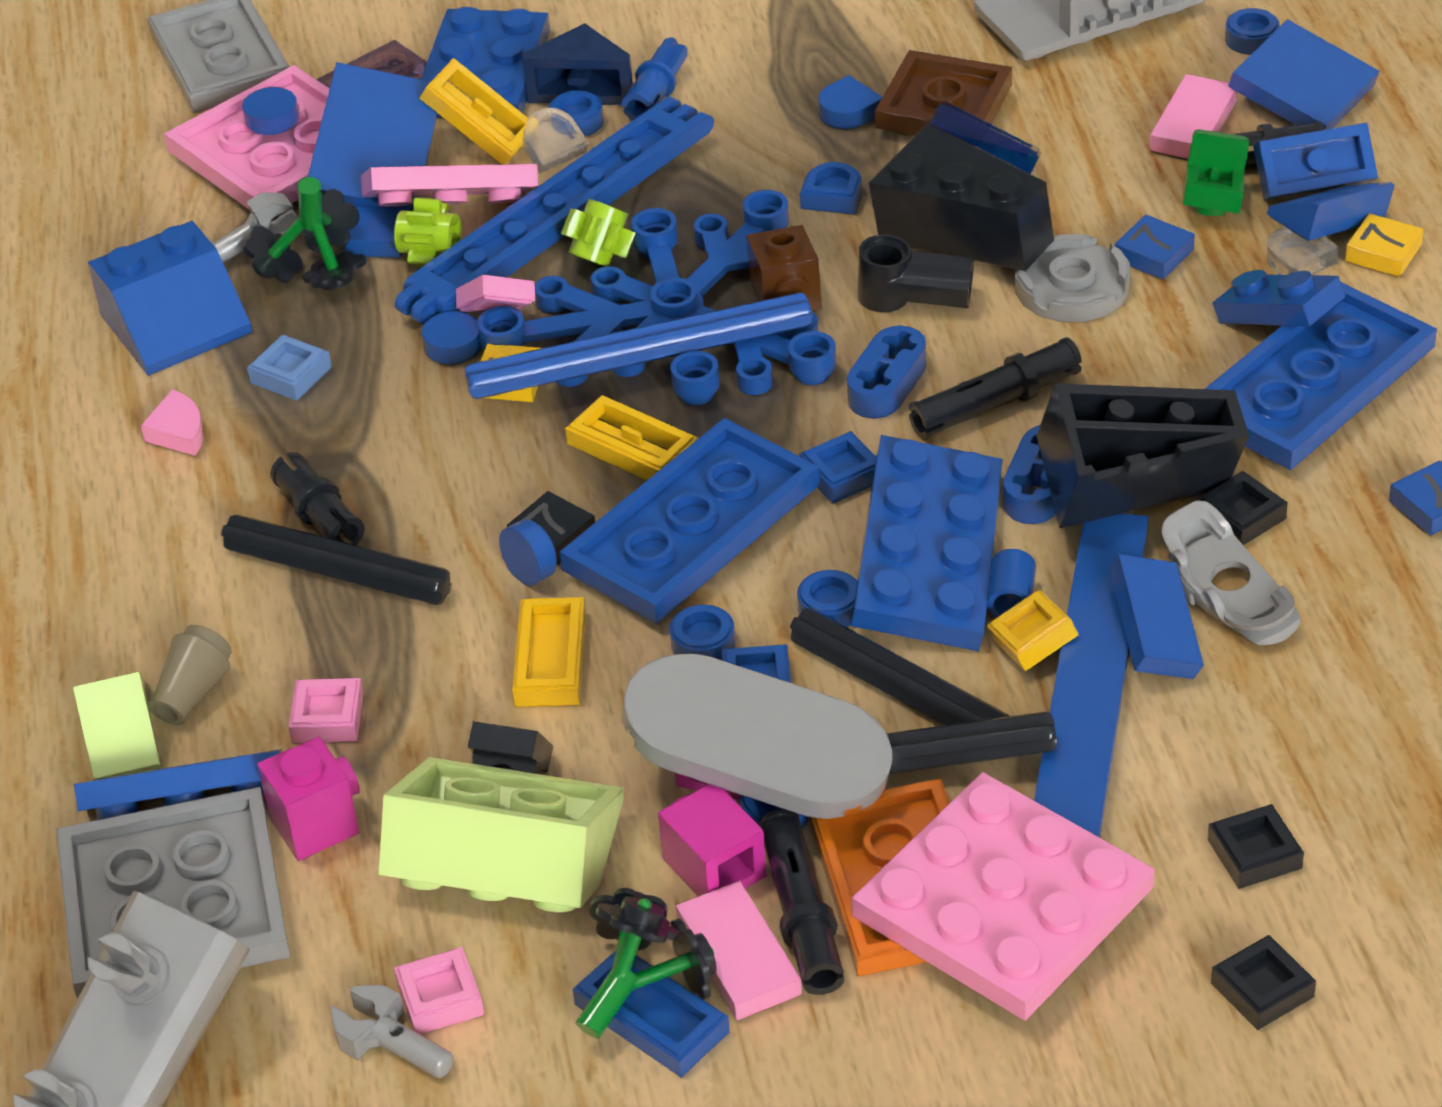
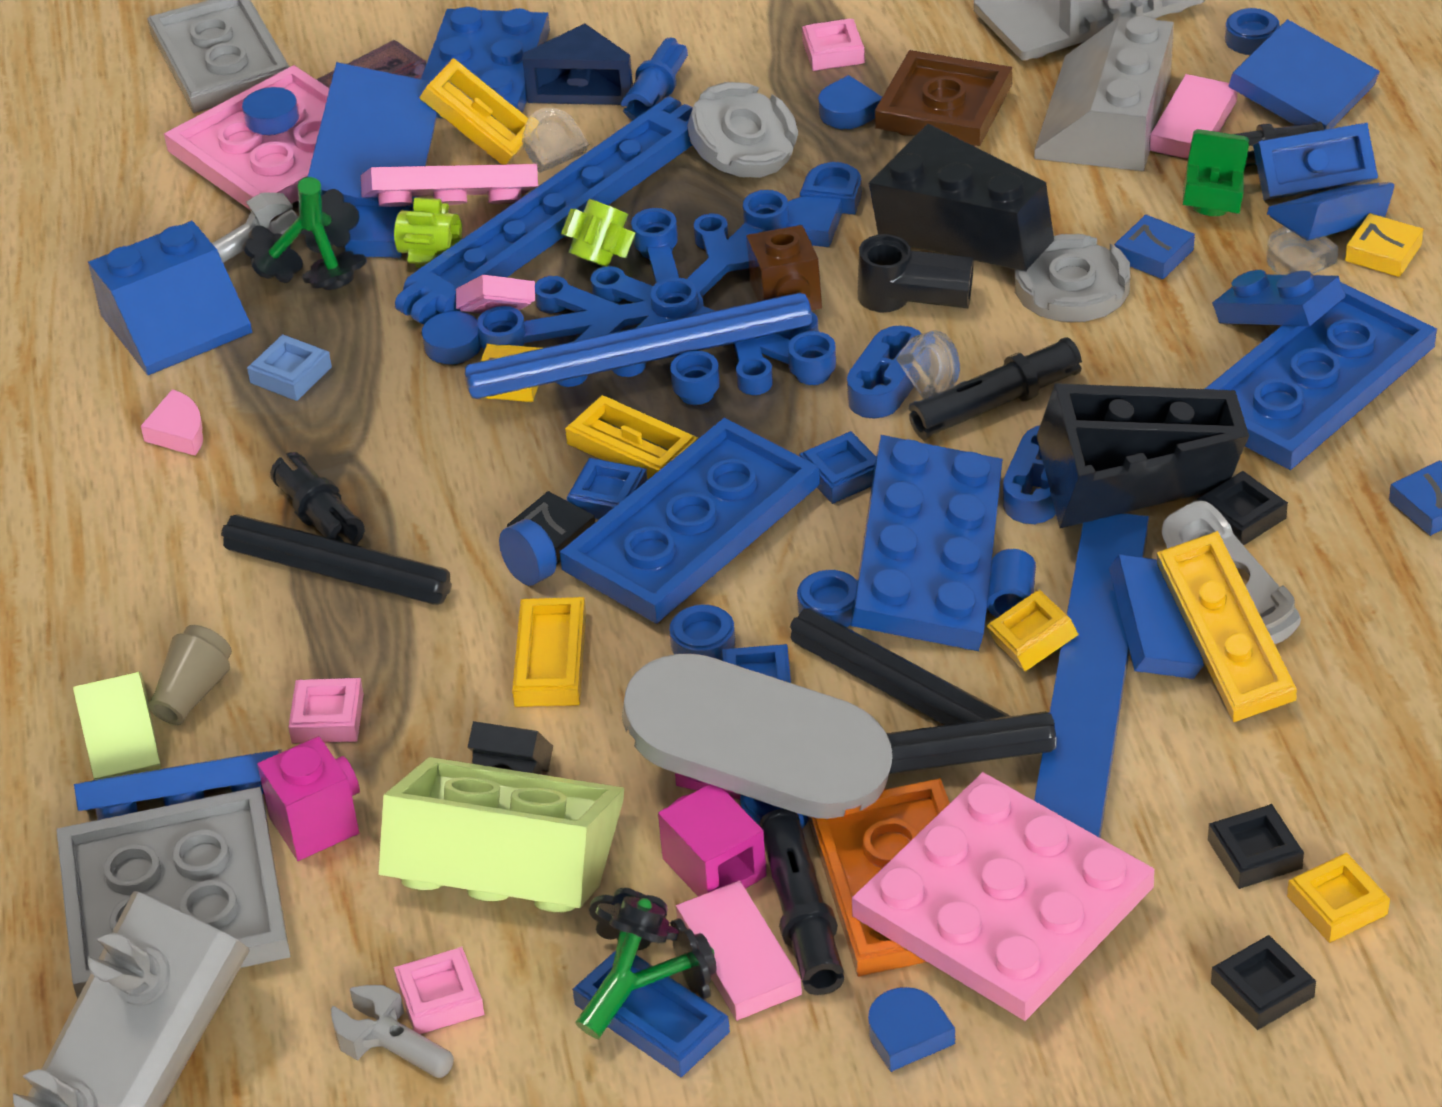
(583, 108): blue tile -> none
(605, 485): none -> blue tile
(742, 130): none -> light grey tile
(818, 216): none -> blue tile
(833, 44): none -> bright pink tile
(908, 1026): none -> blue tile
(930, 362): none -> clear tile
(986, 136): clear blue tile -> none
(1110, 96): none -> light grey slope
(1226, 627): none -> yellow tile
(1338, 897): none -> yellow tile

